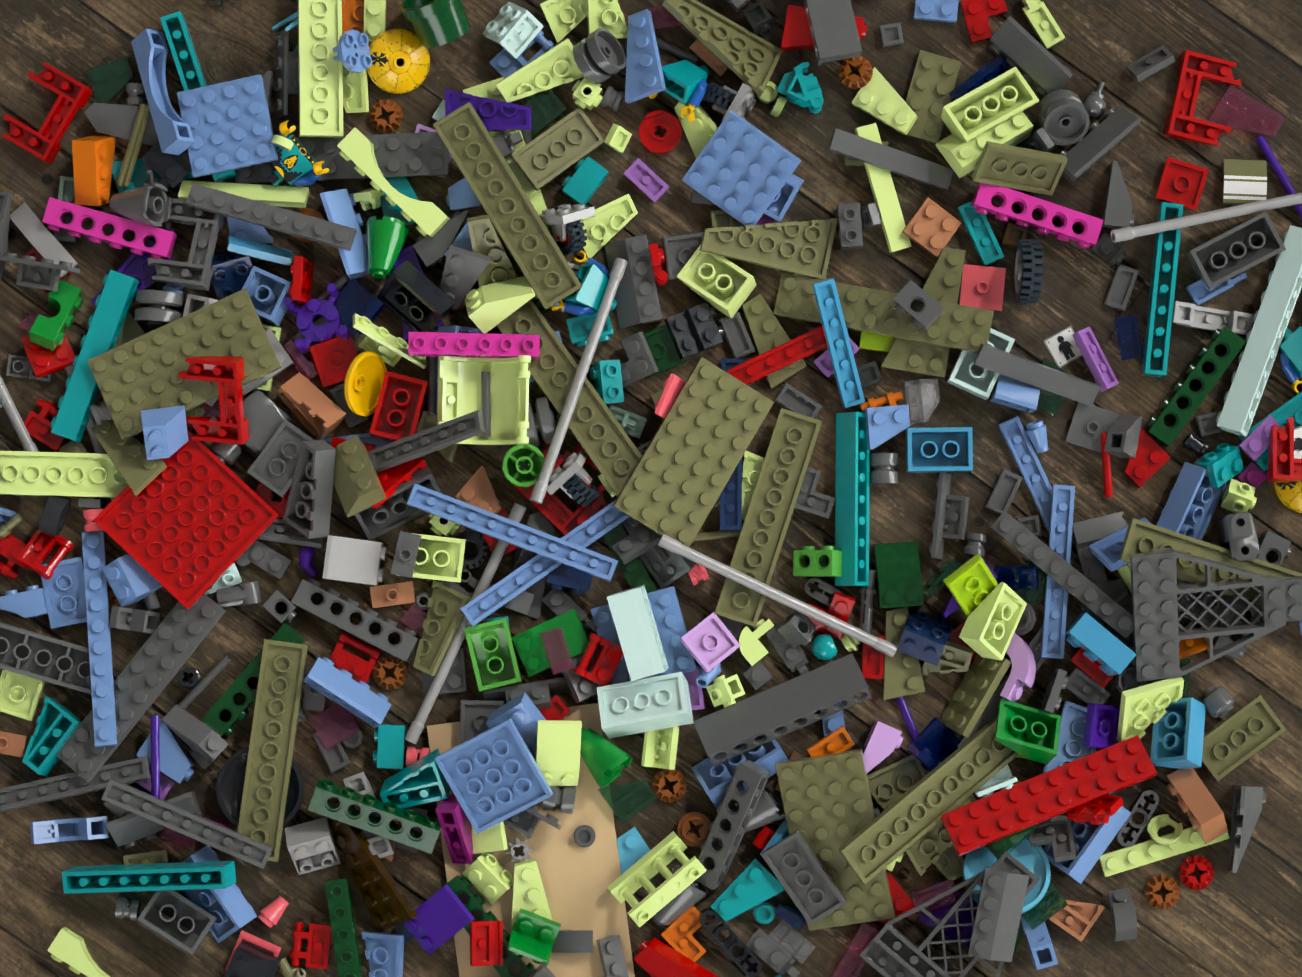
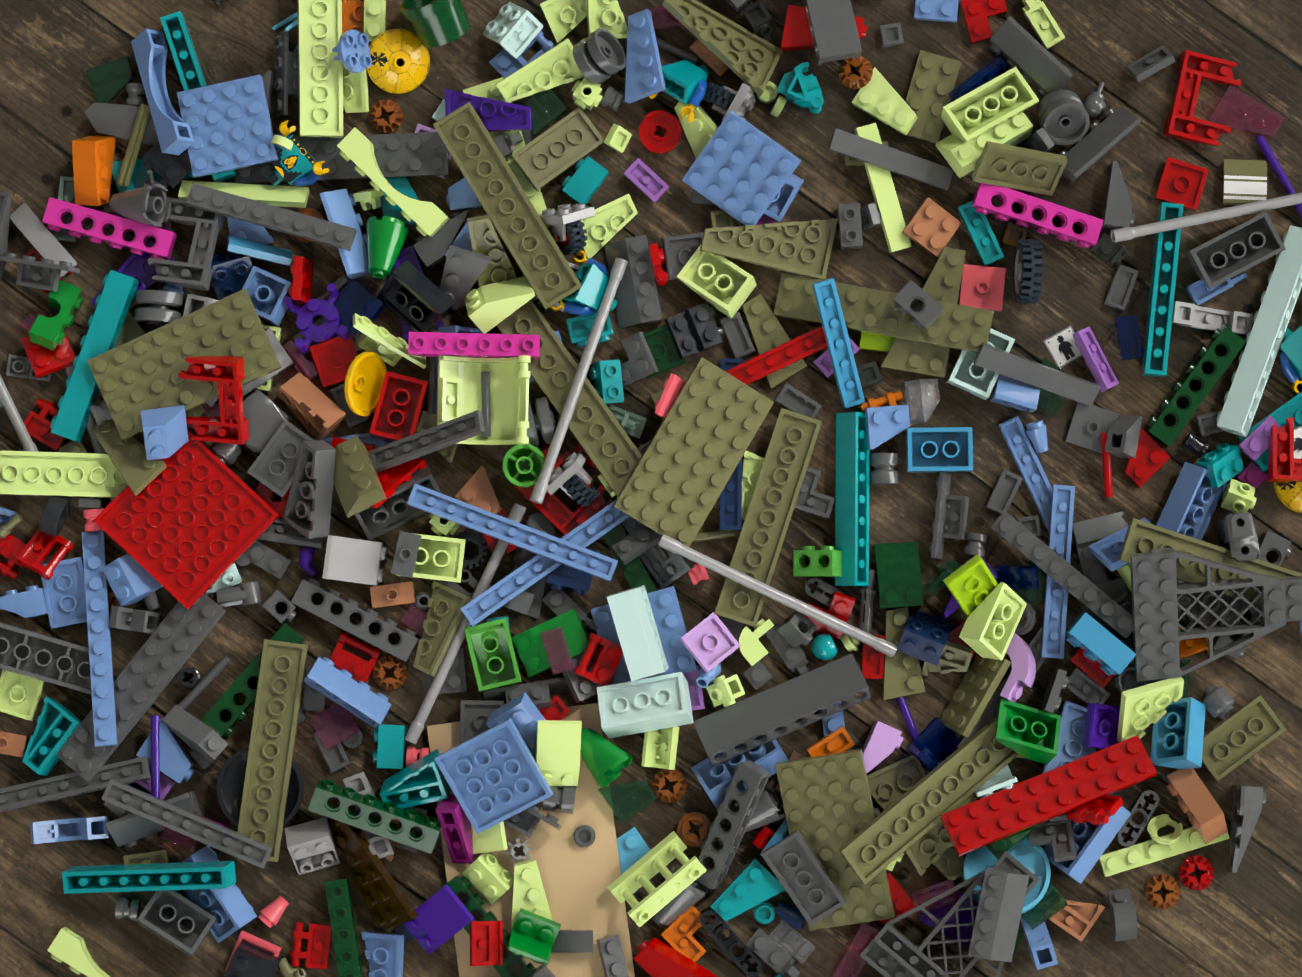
(46, 141): red wedge -> none

